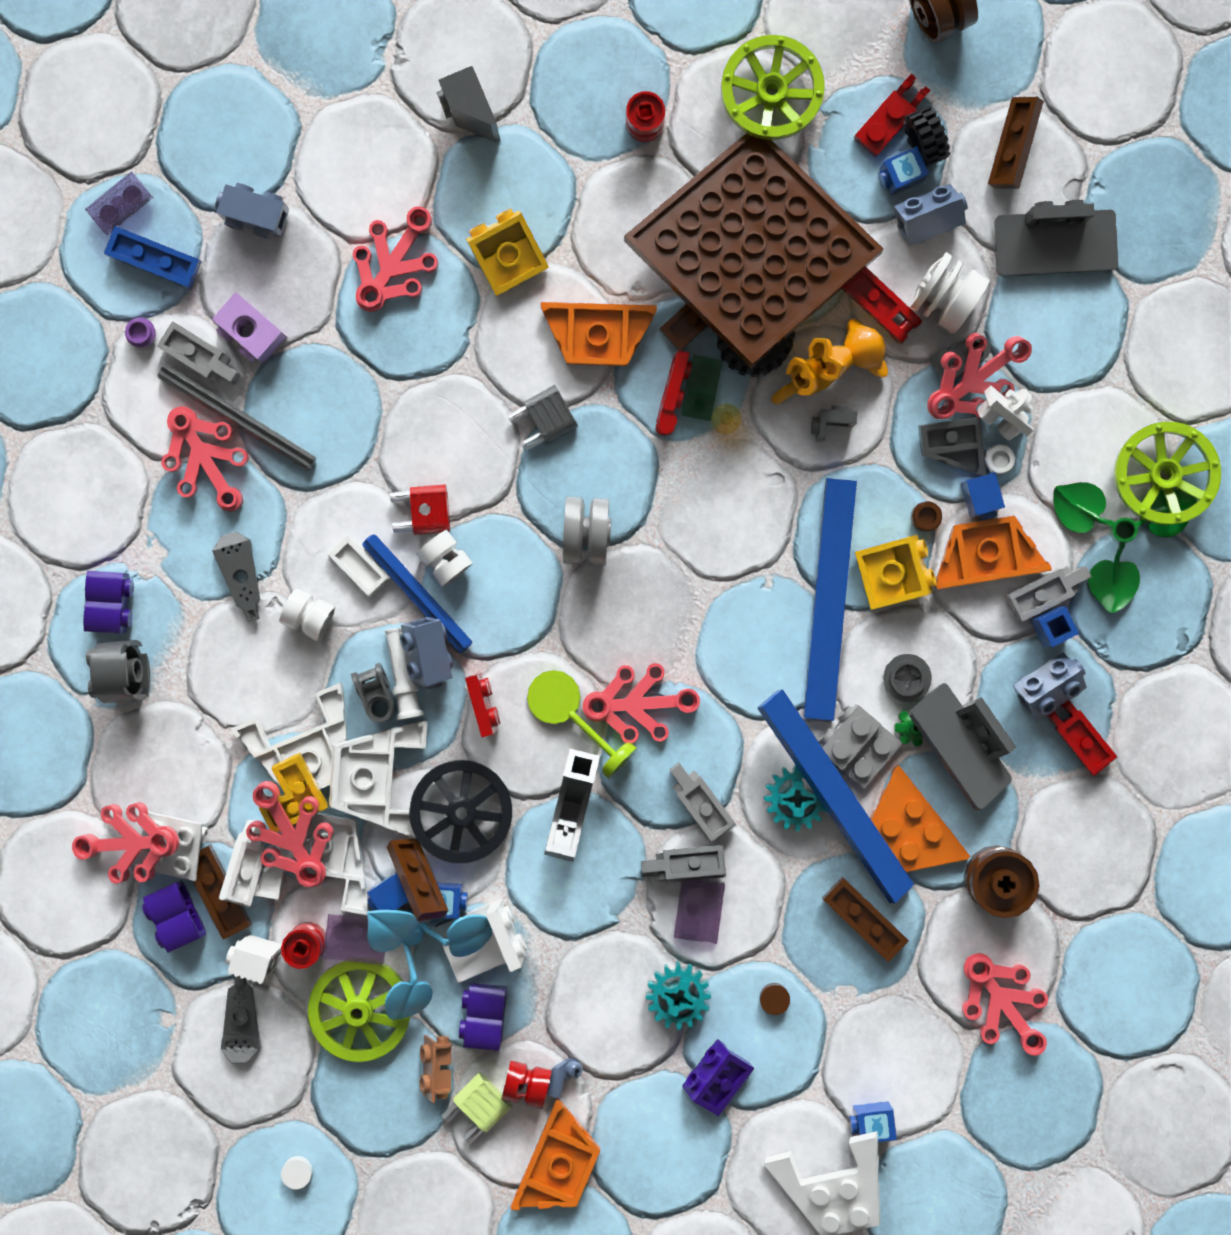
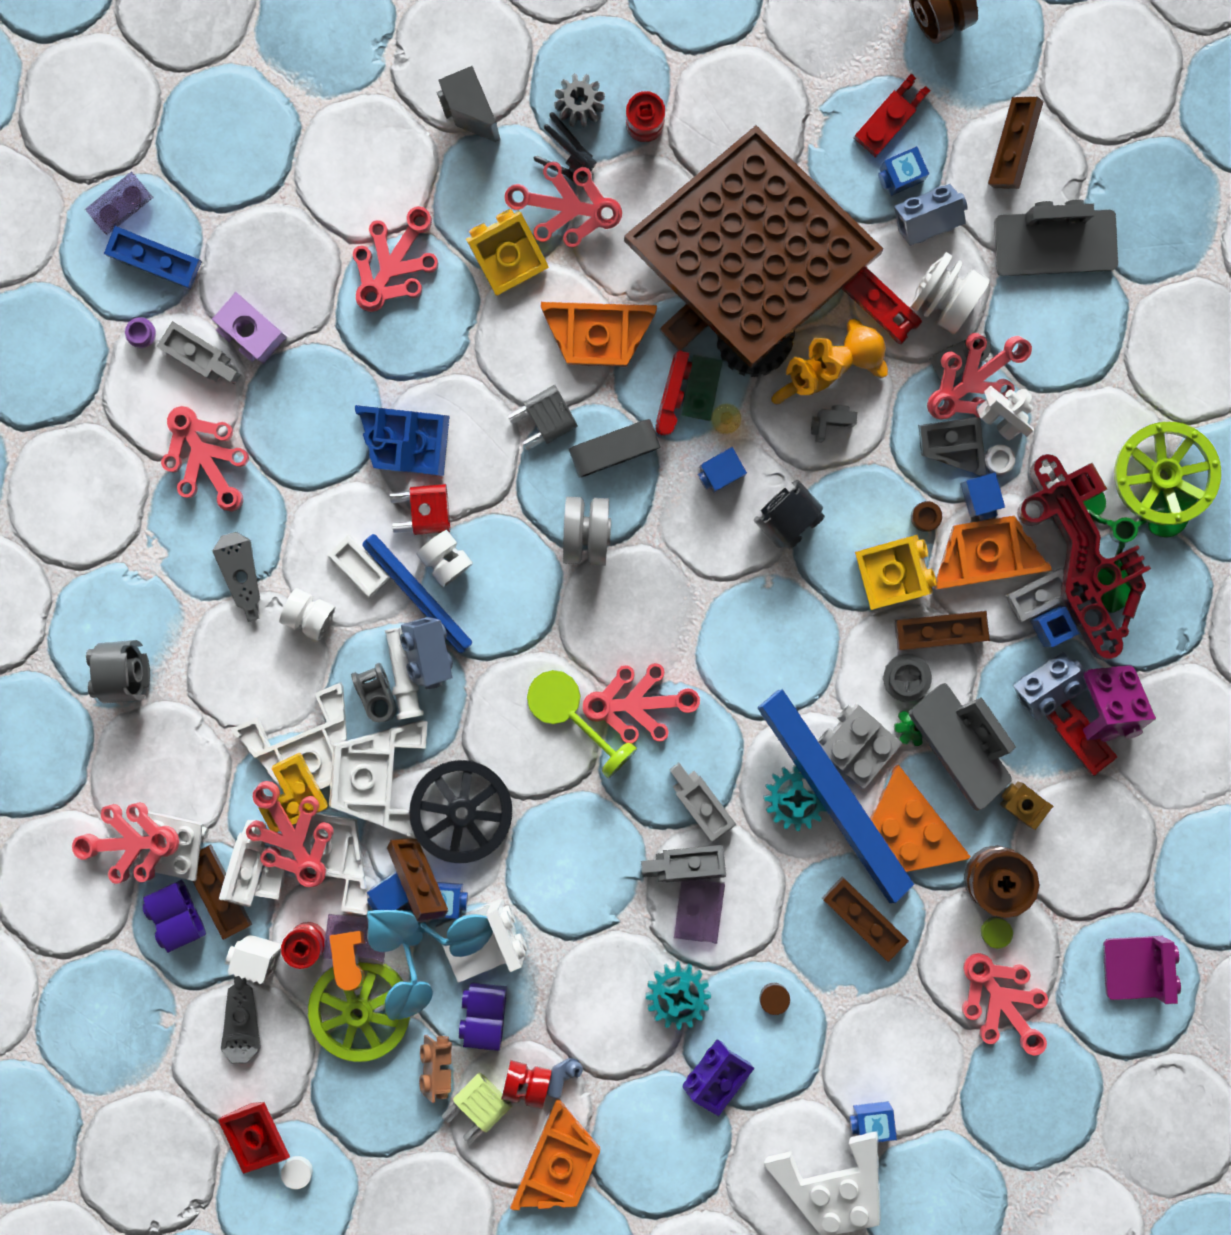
(107, 602): dark purple brick -> none
(236, 417): dark grey axle -> none
(242, 207): sand blue brick -> none
(253, 1137): none -> red slope
(346, 966): none -> orange leg
(405, 439): none -> blue slope
(479, 691): red plate -> none
(568, 205): none -> coral plant
(571, 805): dark grey arch -> none
(578, 158): none -> black plant
(581, 112): none -> light grey gear
(614, 448): none -> dark grey beam
(721, 470): none -> blue brick
(772, 81): lime wheel -> none
(790, 515): none -> black brick
(829, 599): blue tile -> none
(927, 134): black tyre -> none
(942, 630): none -> reddish brown plate
(996, 932): none -> lime tile
(1036, 811): none -> pearl gold brick
(1083, 559): none -> dark red beam
(1120, 703): none -> magenta bracket
(1141, 968): none -> magenta bracket

